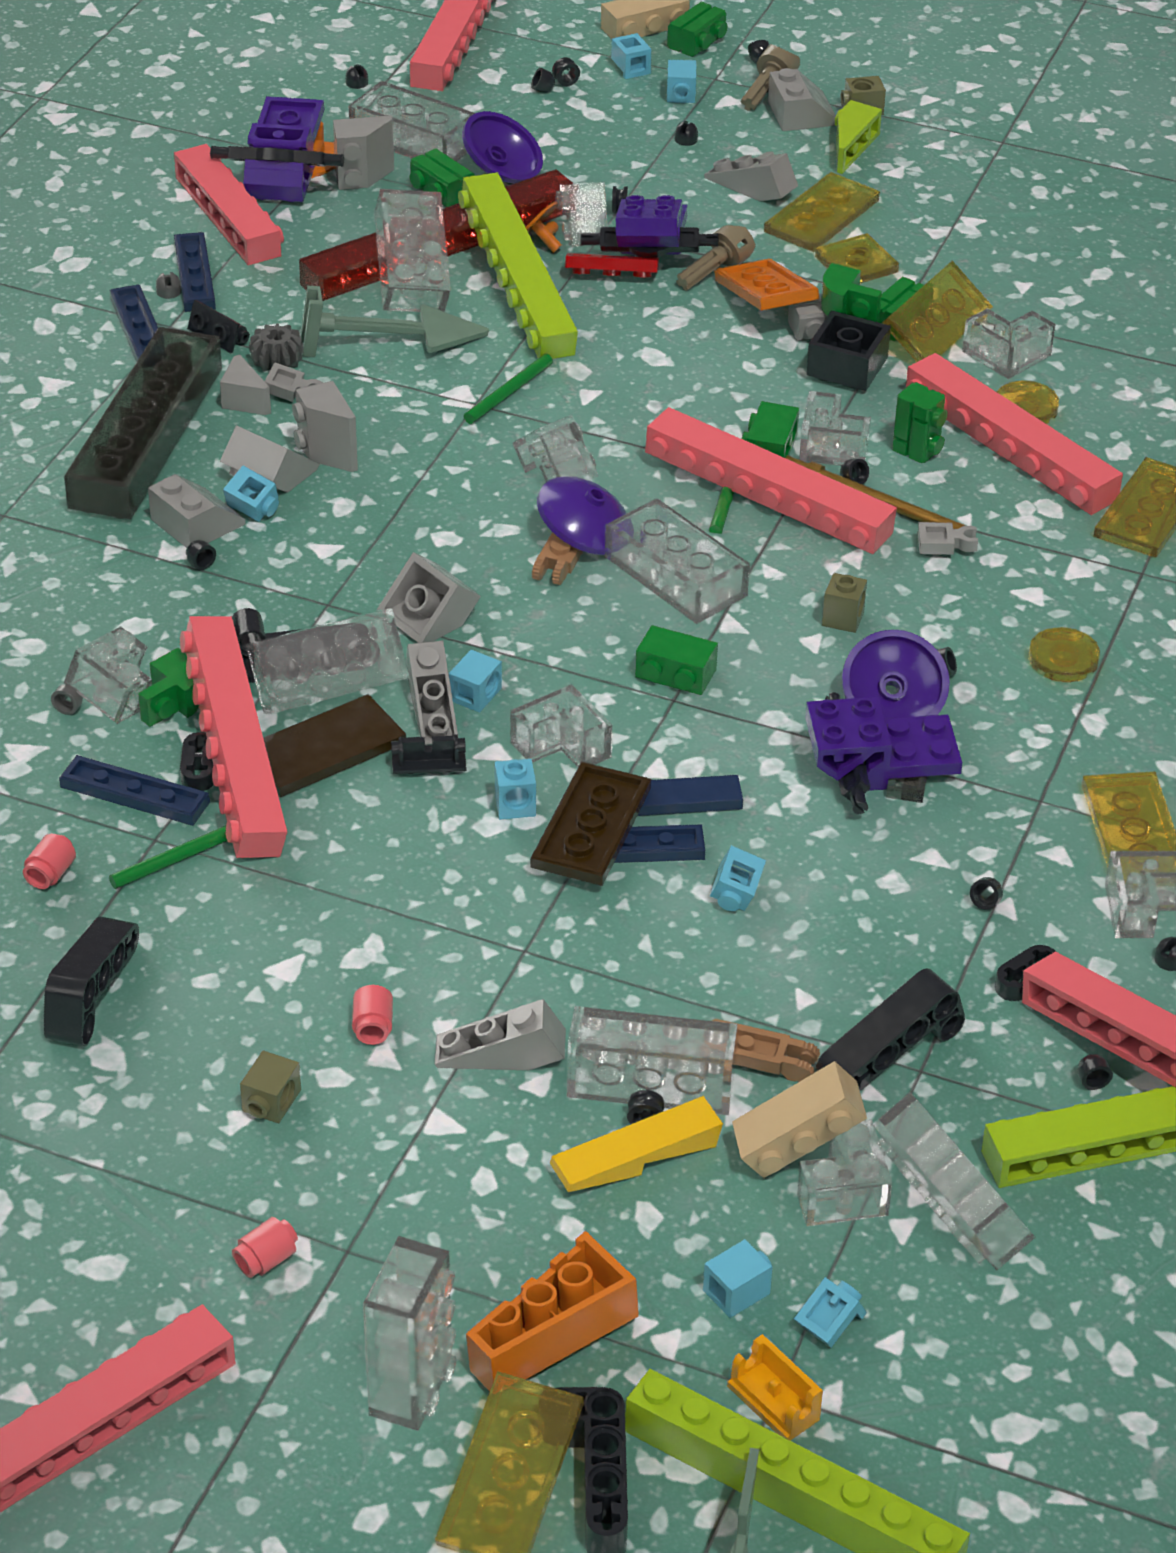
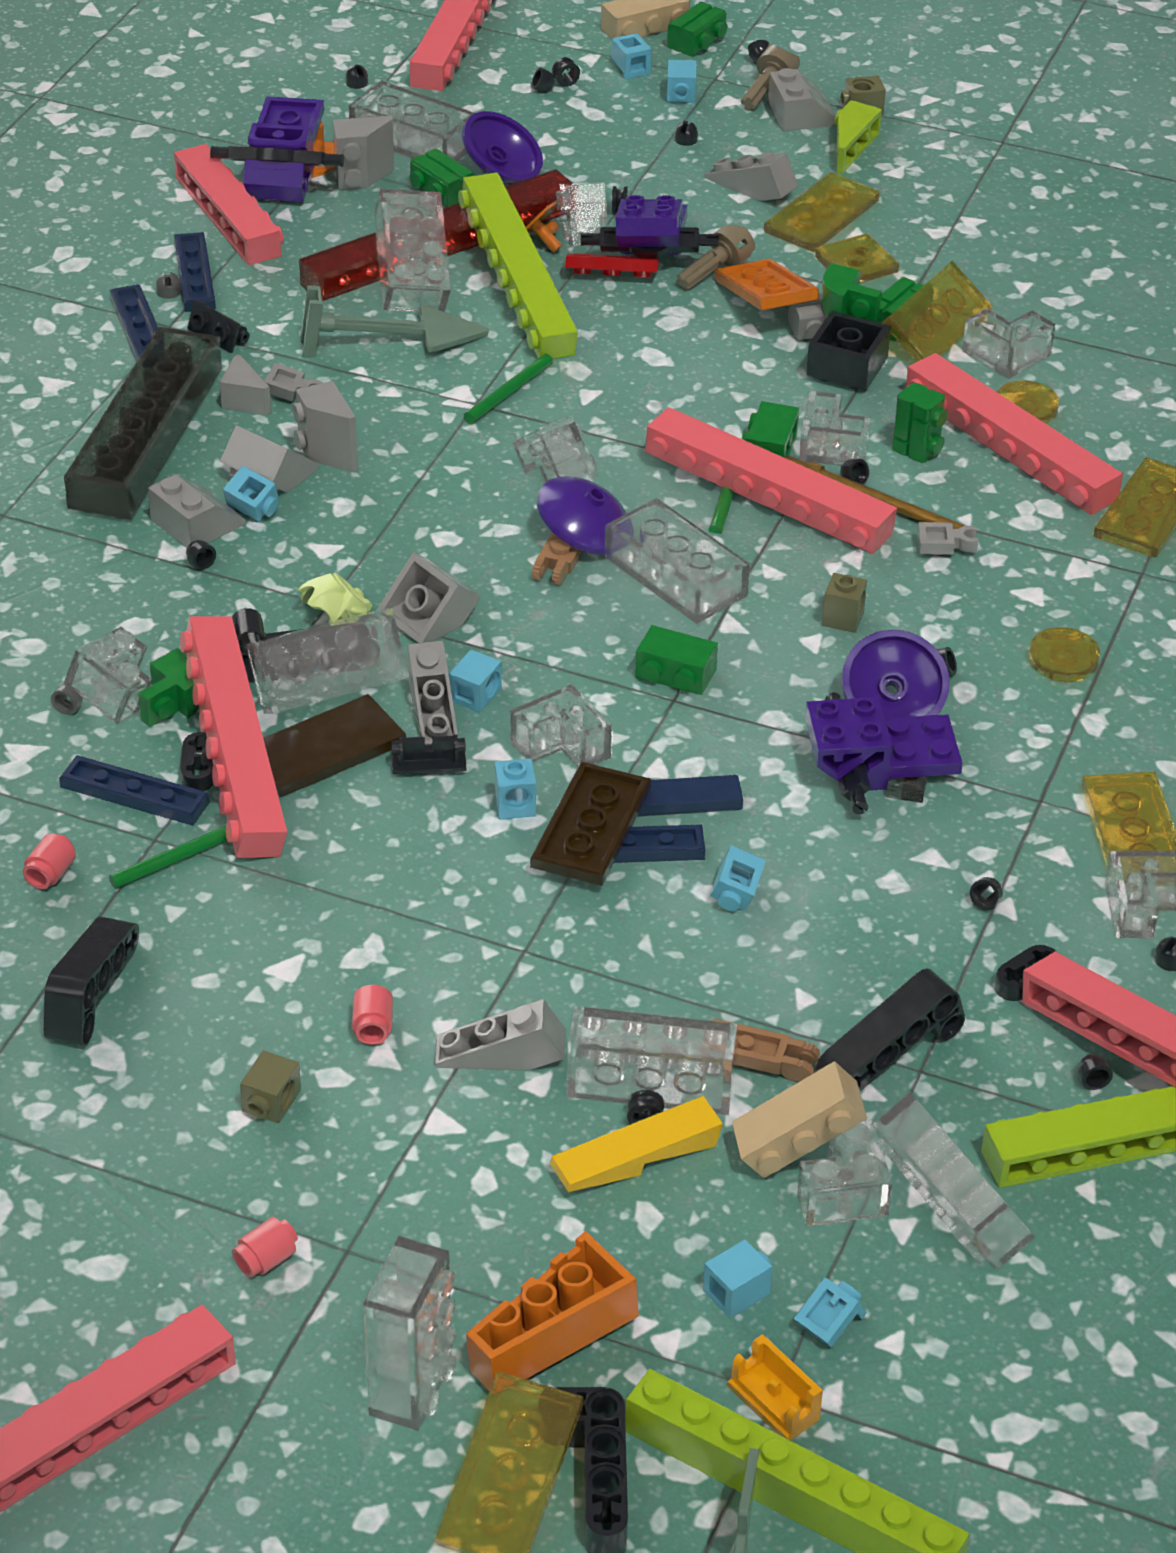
(276, 345): dark grey gear -> none
(334, 597): none -> yellowish green helmet

